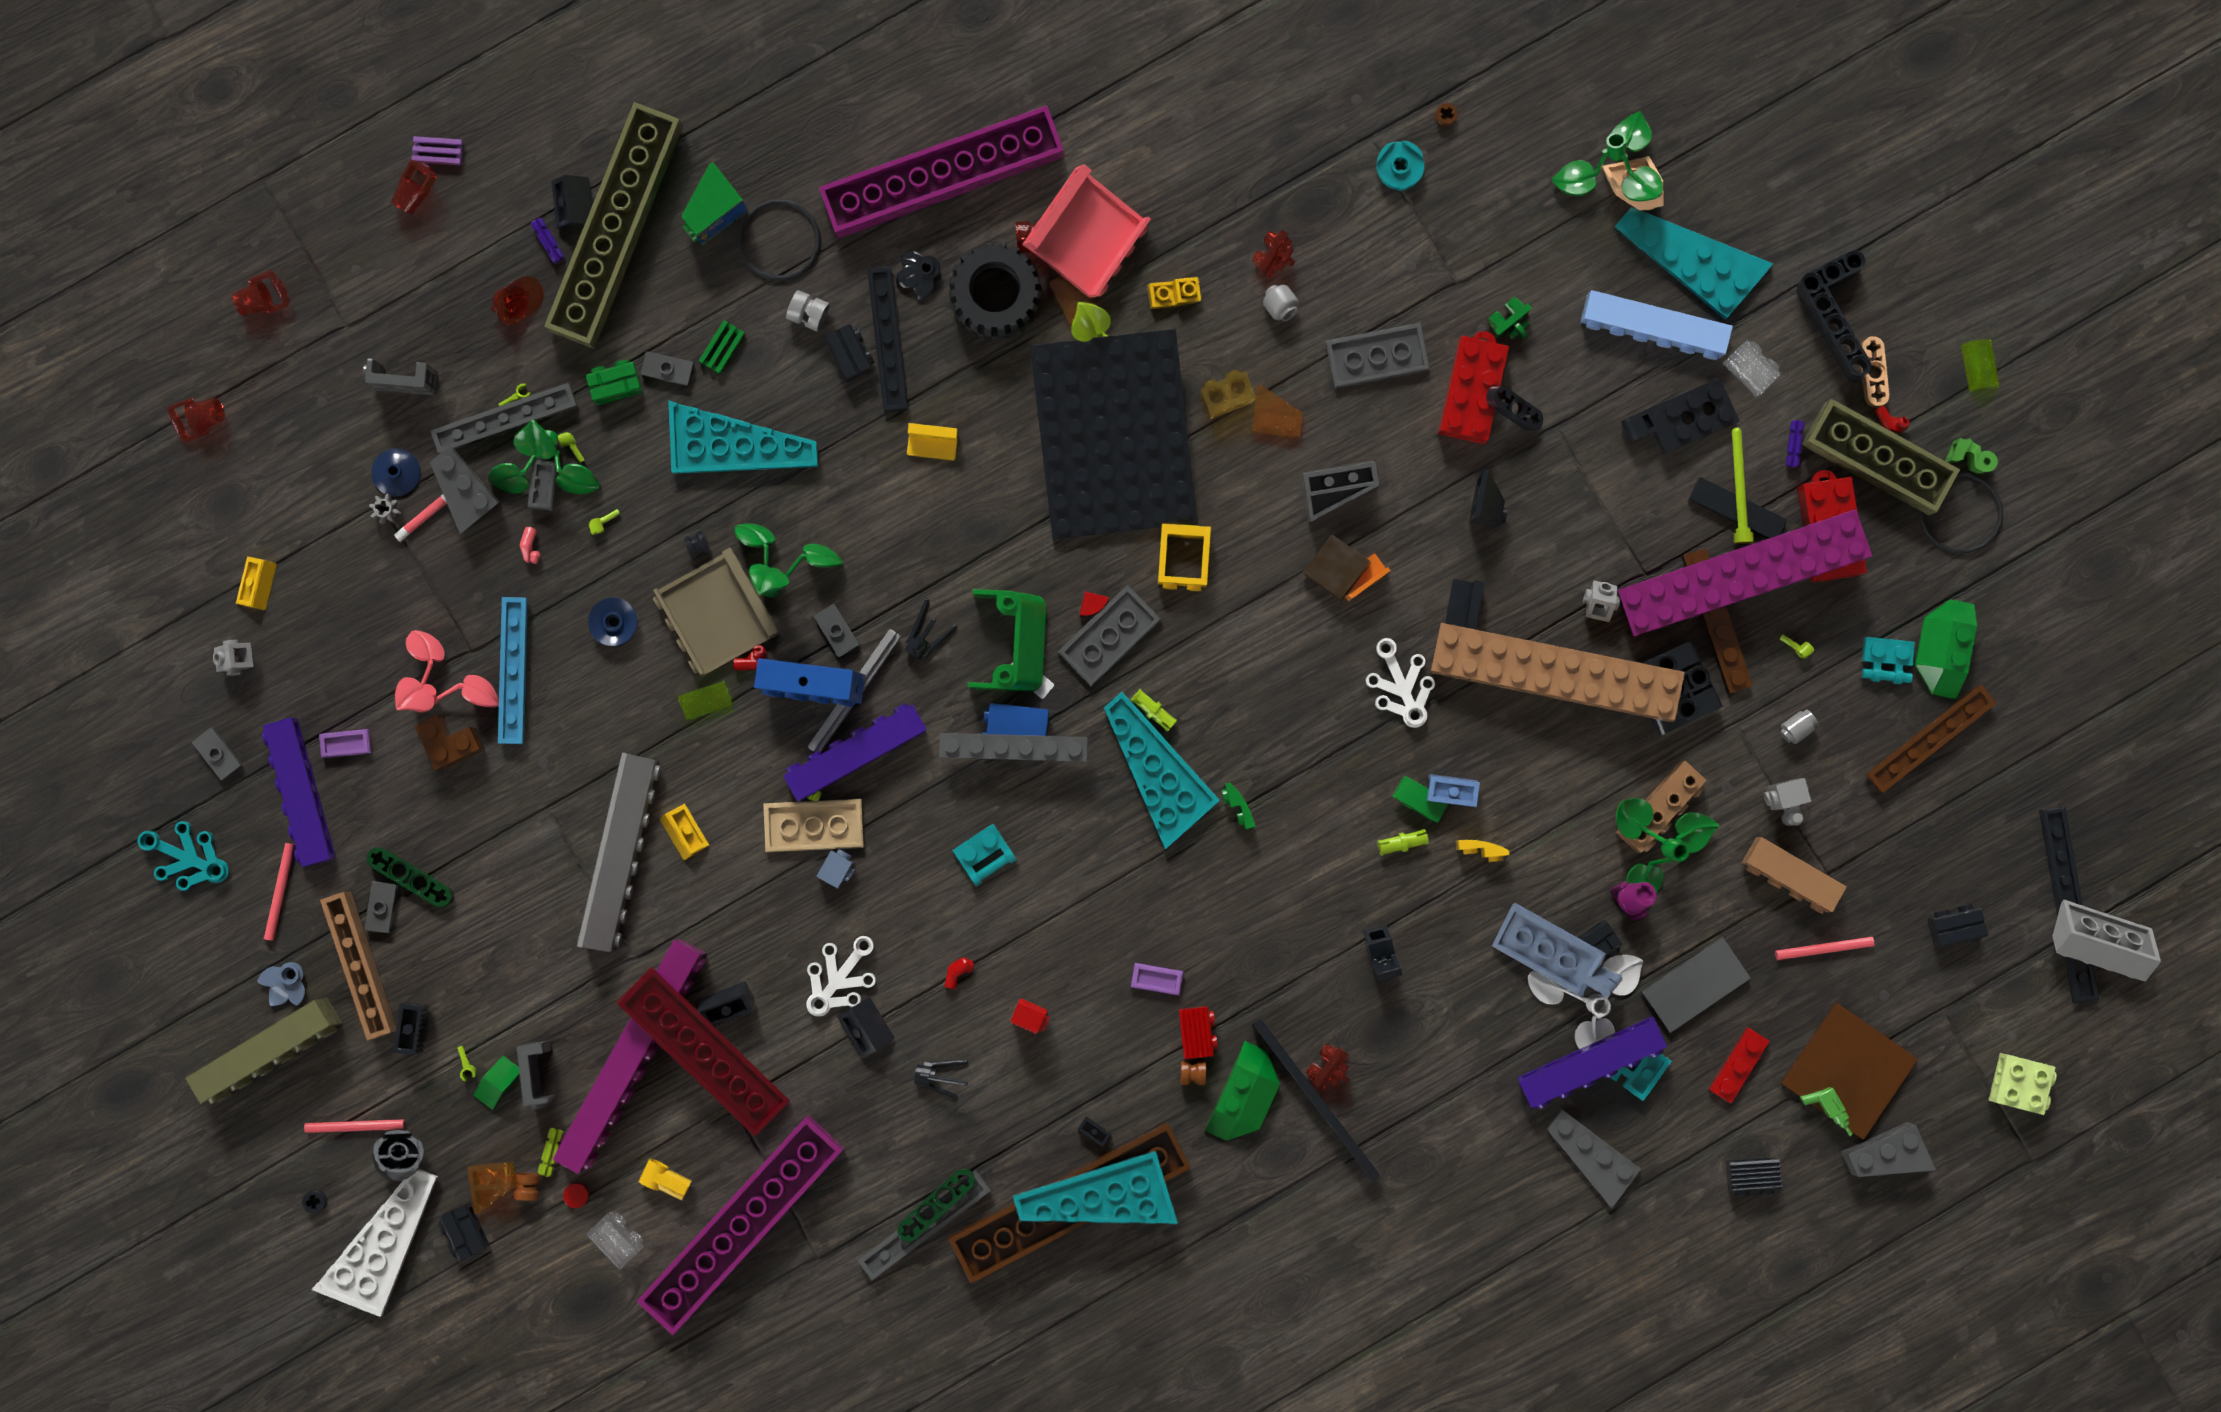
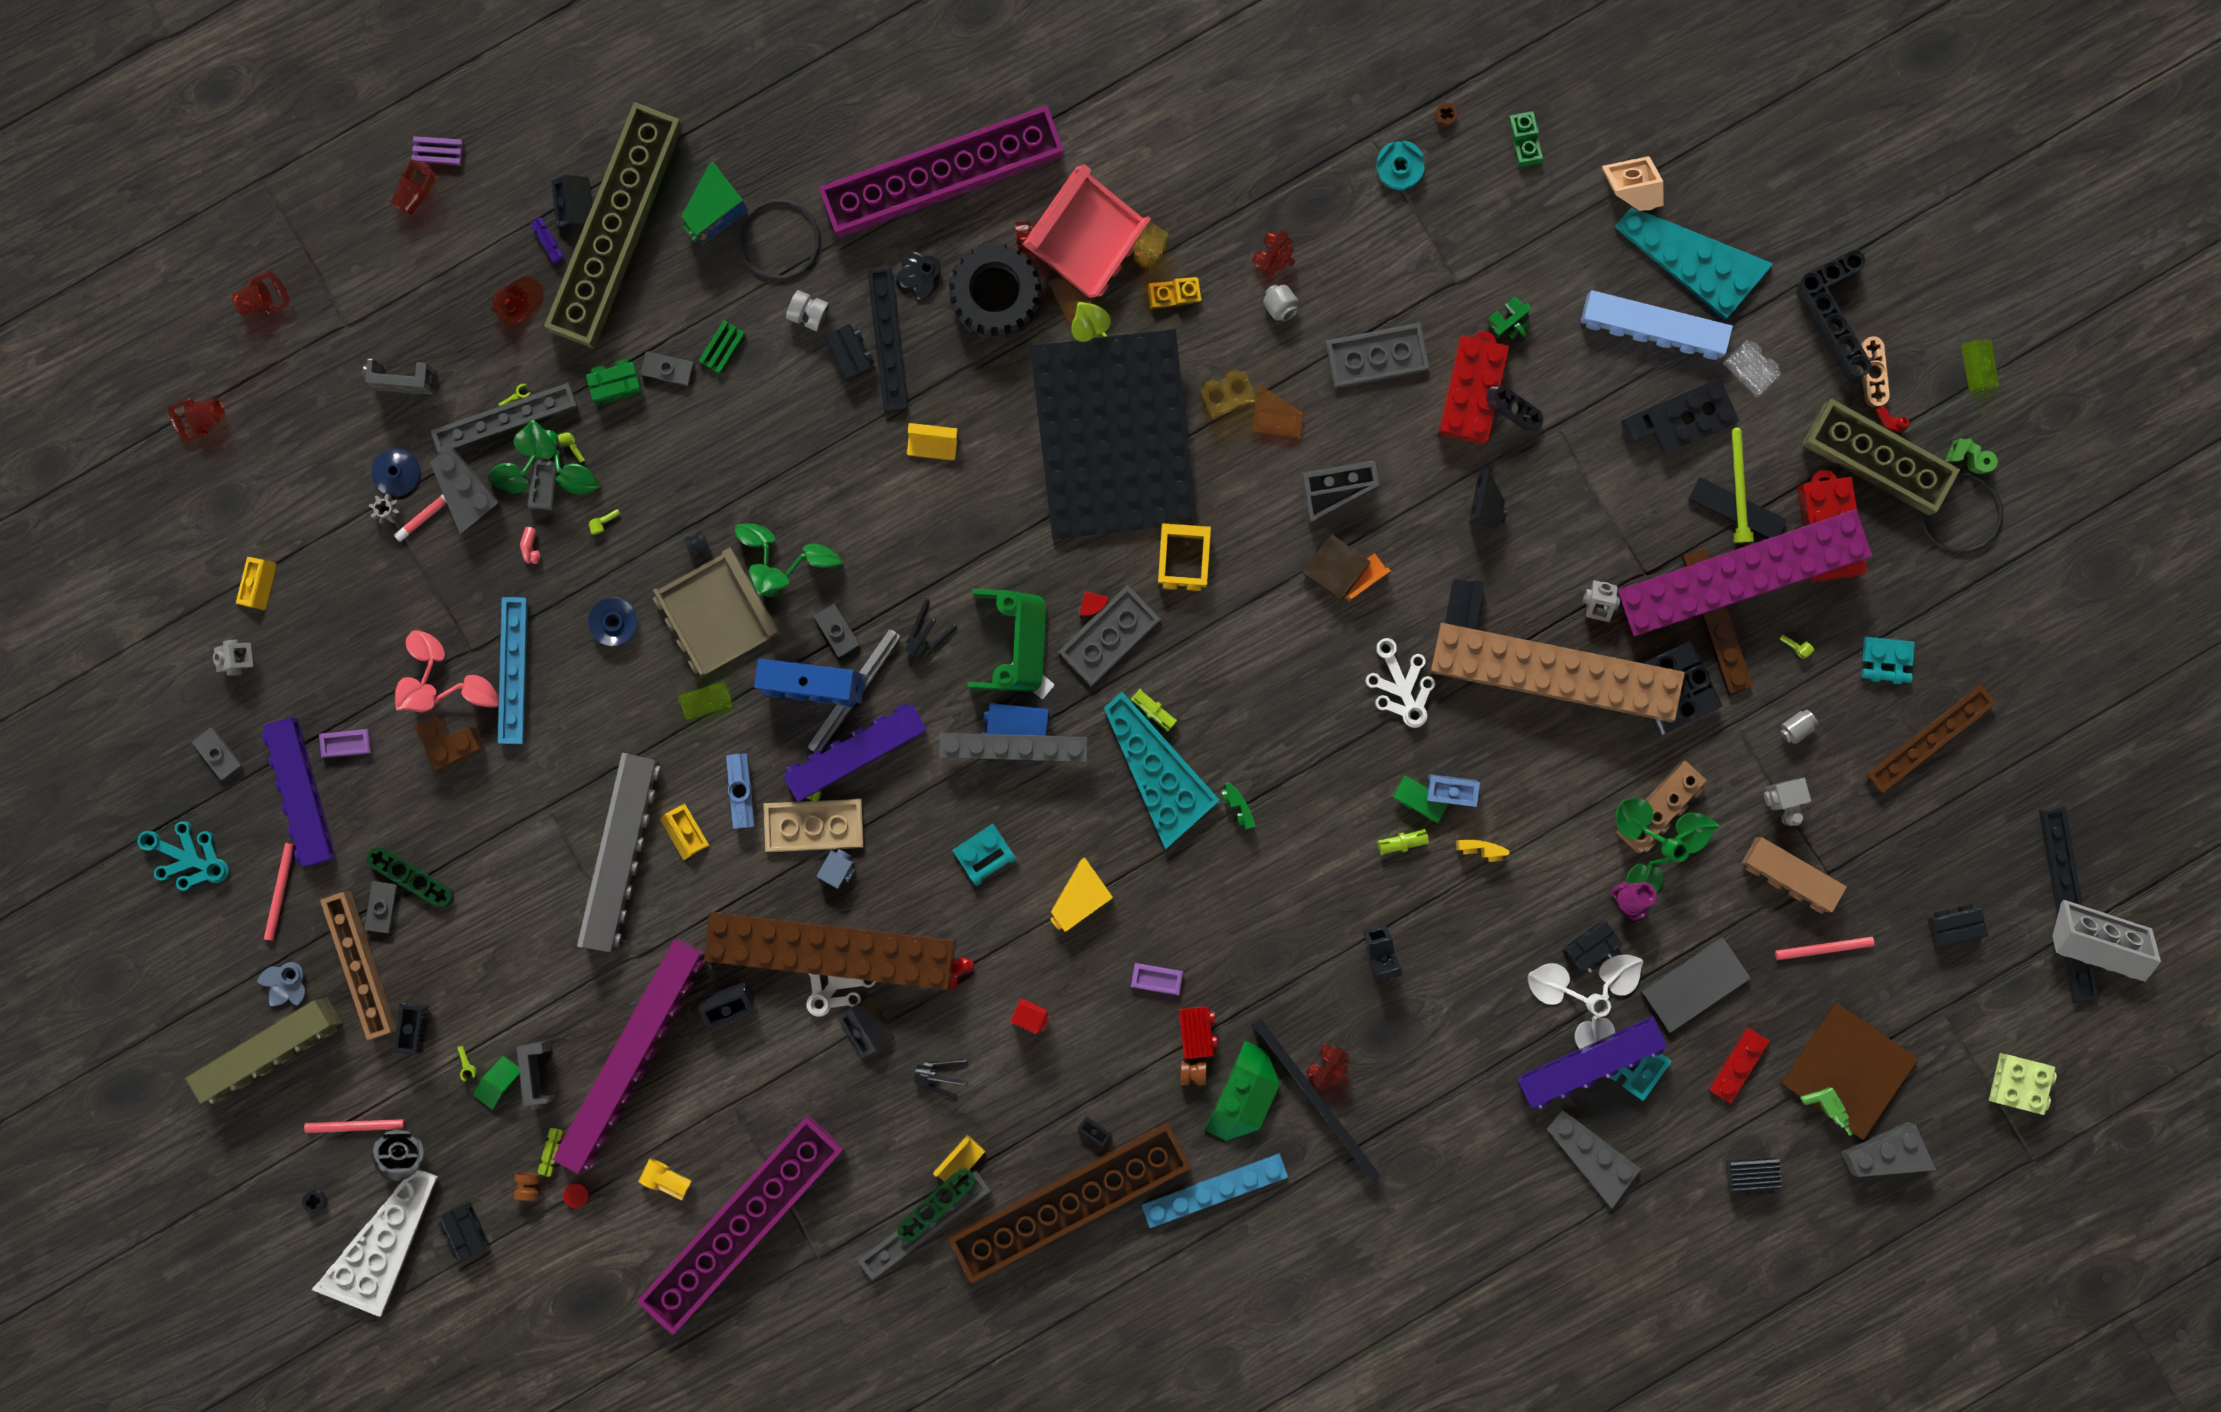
(490, 1183): clear orange wing -> none
(615, 1239): clear brick -> none
(703, 1051): dark red plate -> none
(720, 443): teal wing -> none
(740, 807): none -> medium blue piece
(751, 661): red arm -> none
(830, 950): none -> reddish brown brick
(963, 1156): none -> yellow panel
(1080, 897): none -> yellow slope
(1112, 1194): teal wing -> none
(1150, 246): none -> clear yellow brick
(1214, 1190): none -> dark azure plate
(1525, 139): none -> green slope
(1554, 953): sand blue hinge -> none
(1642, 185): green plant -> none
(1795, 444): dark purple axle -> none
(1946, 647): green wedge -> none

